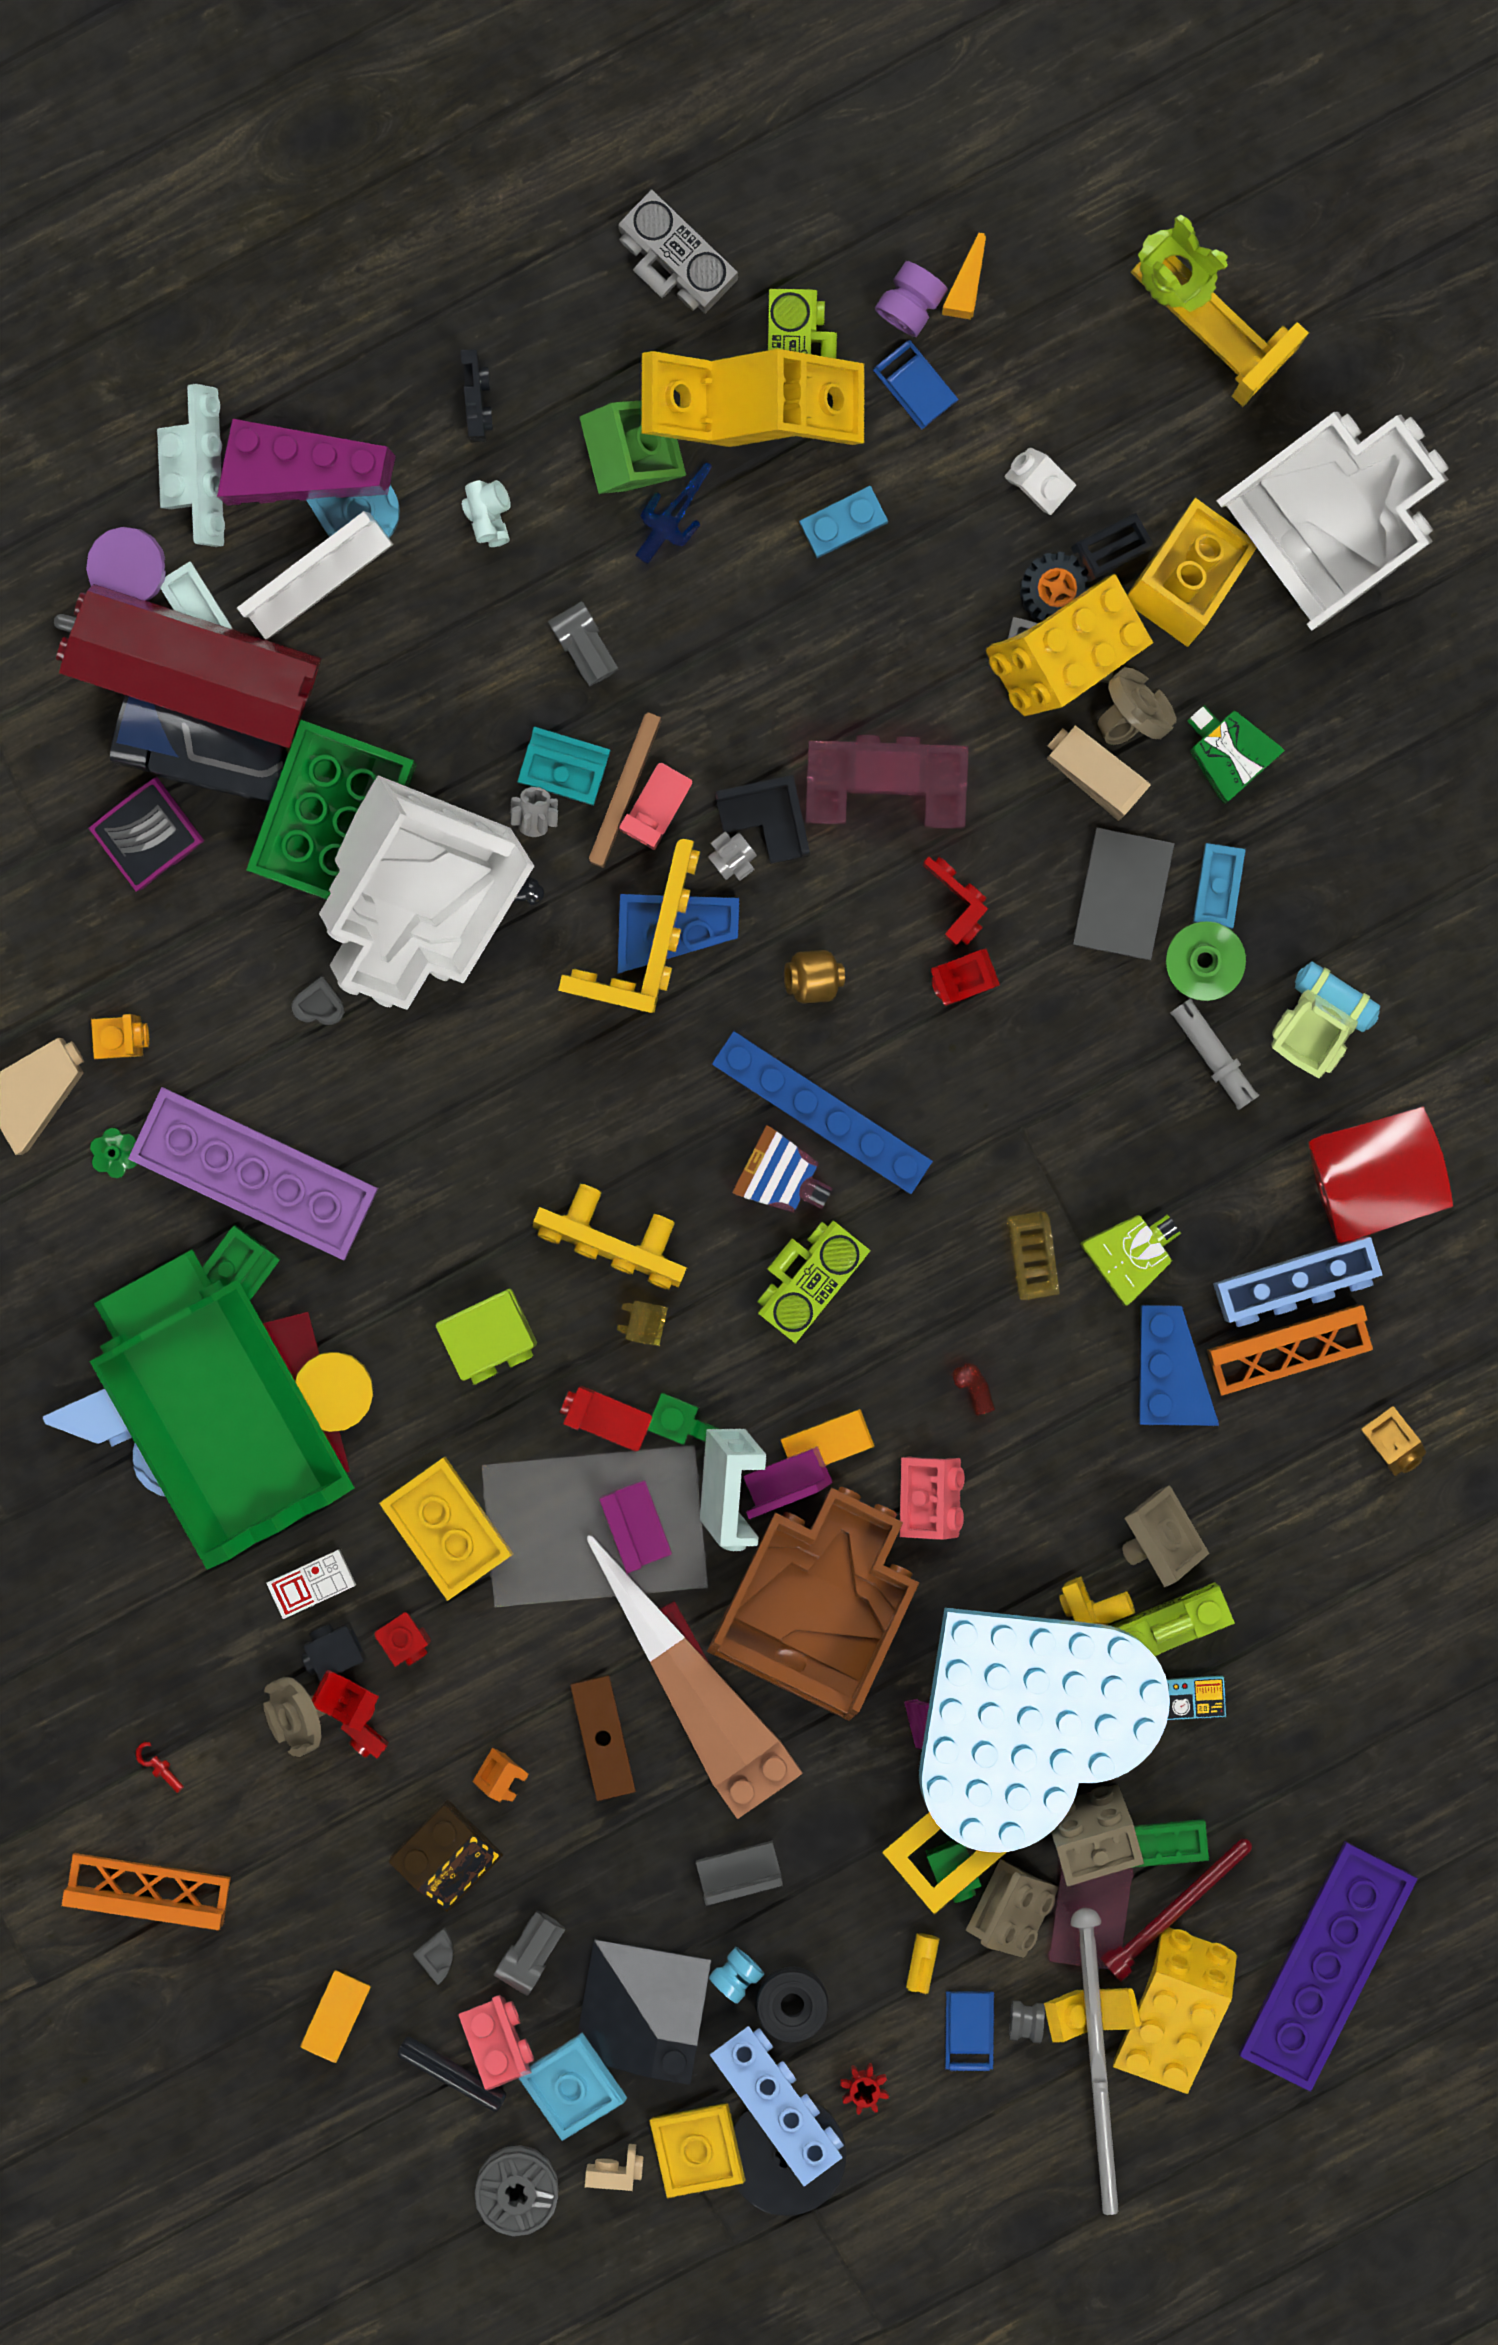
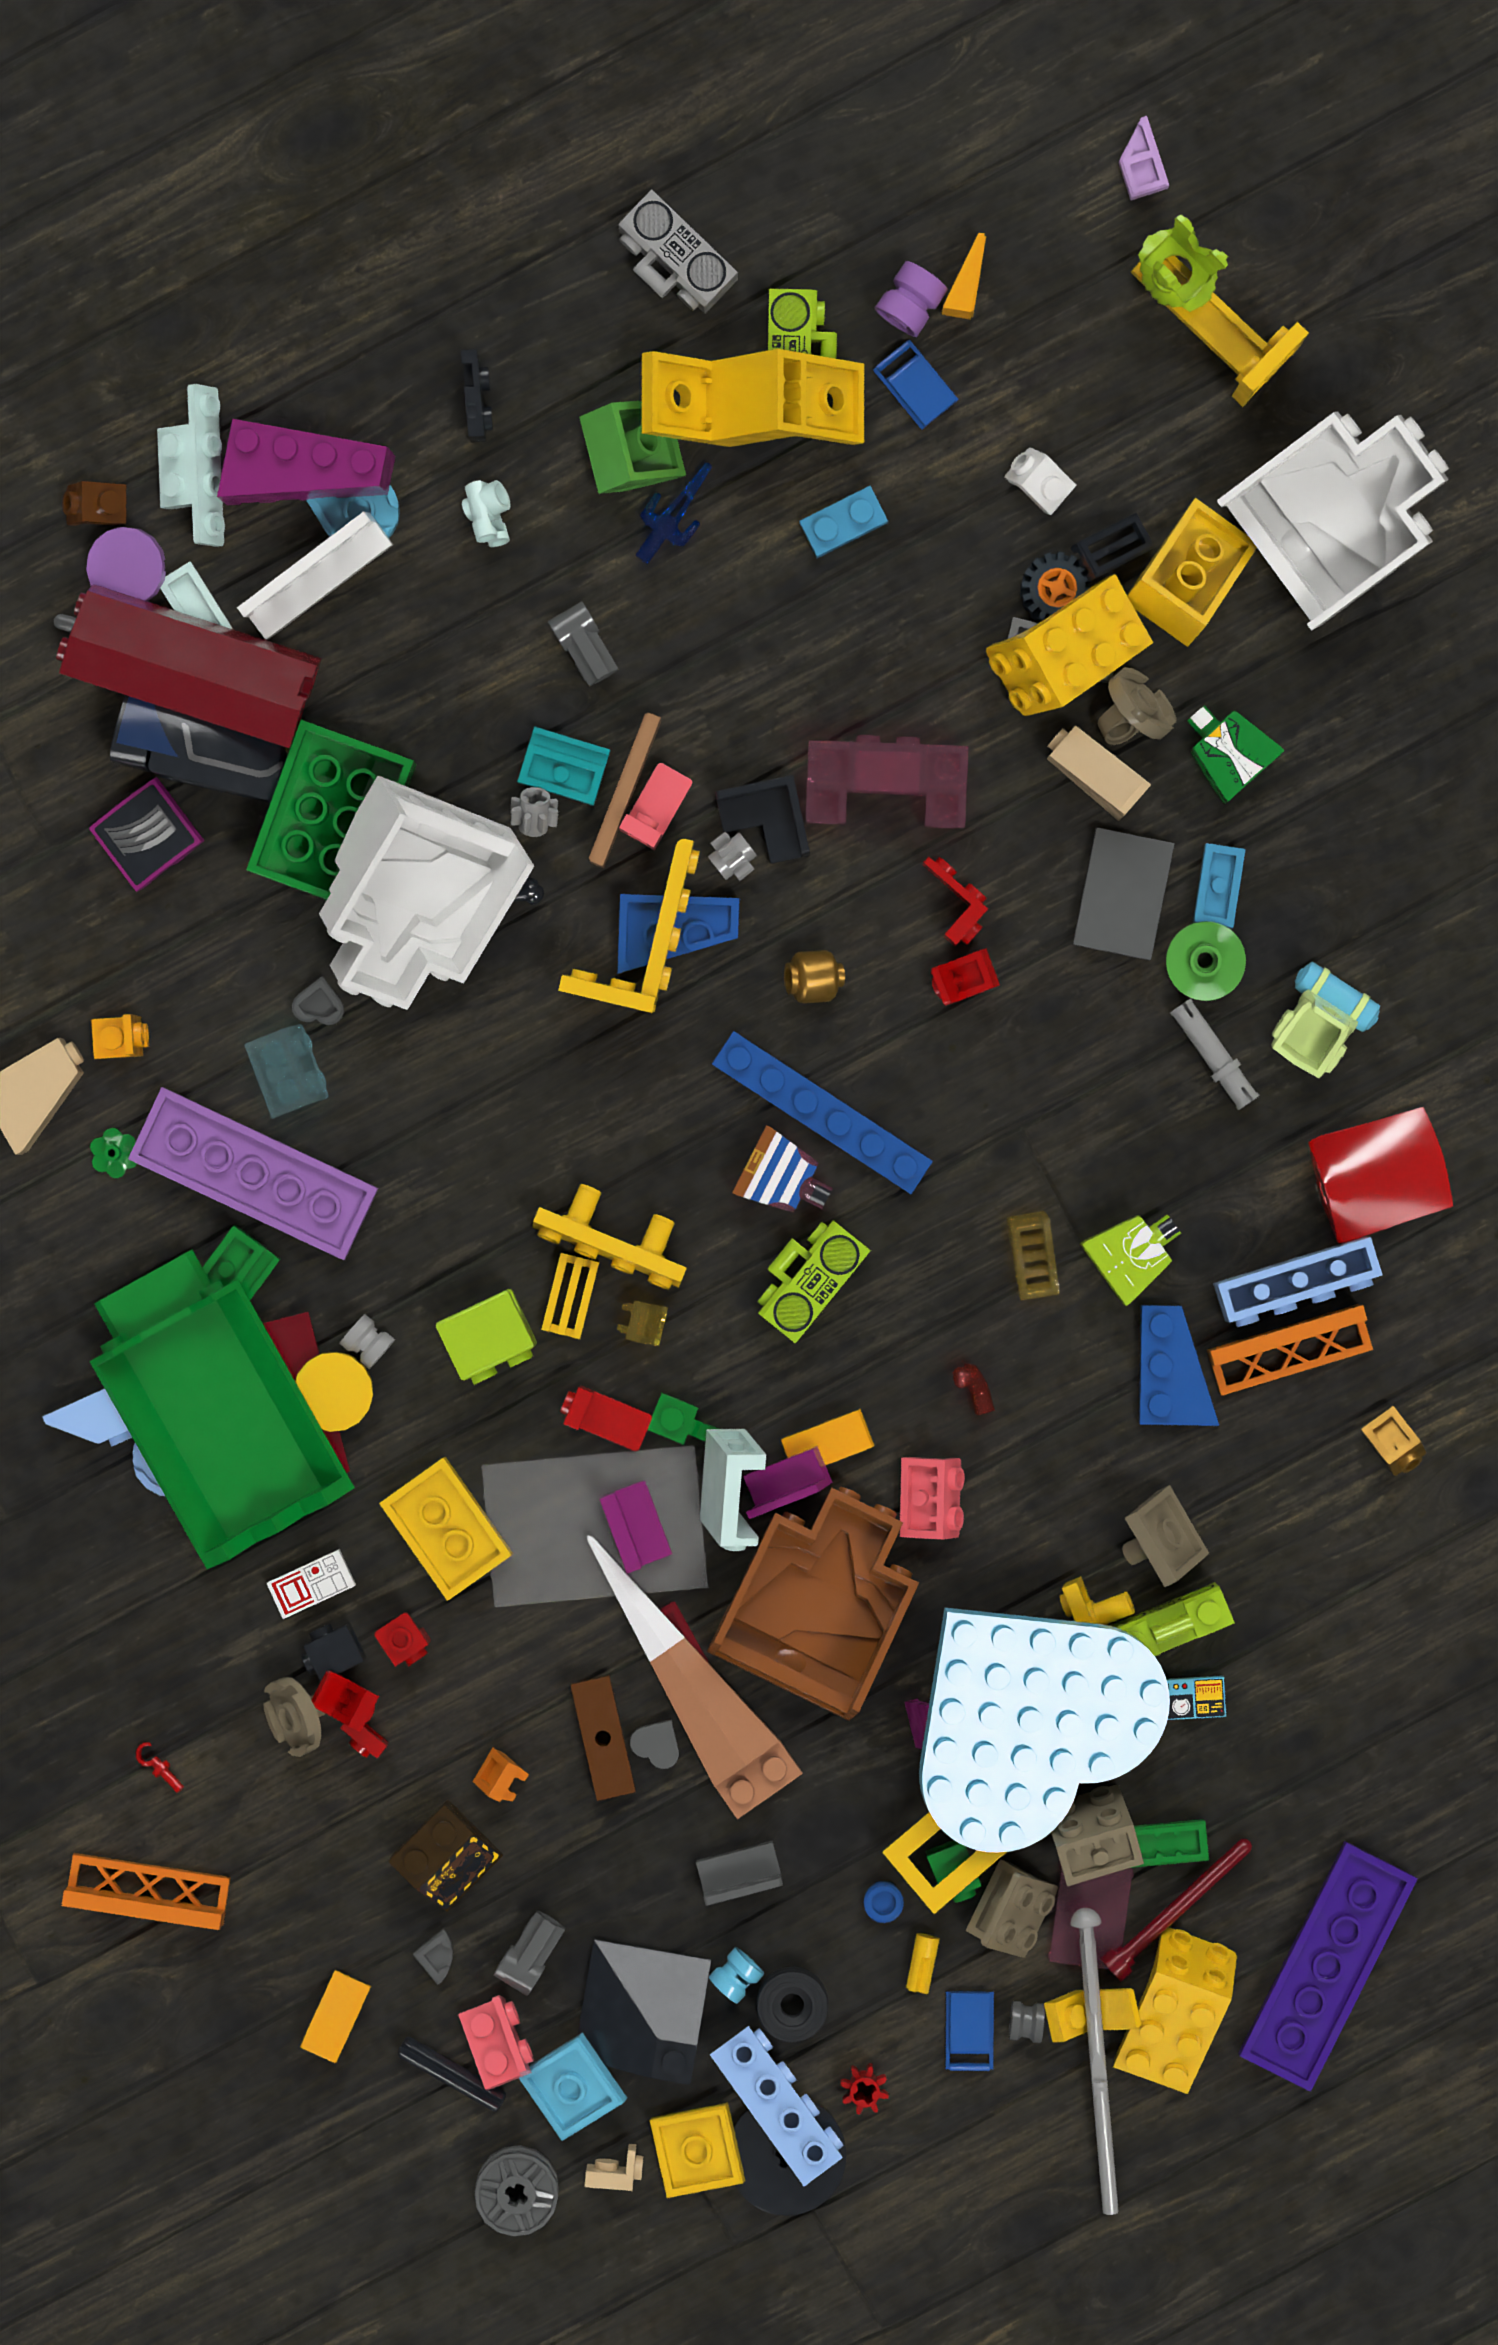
(95, 503): none -> reddish brown bracket
(287, 1070): none -> clear light blue bracket
(367, 1341): none -> light grey wheel
(562, 1328): none -> yellow tile
(657, 1743): none -> dark grey tile
(883, 1901): none -> blue tile
(1142, 163): none -> lavender tile

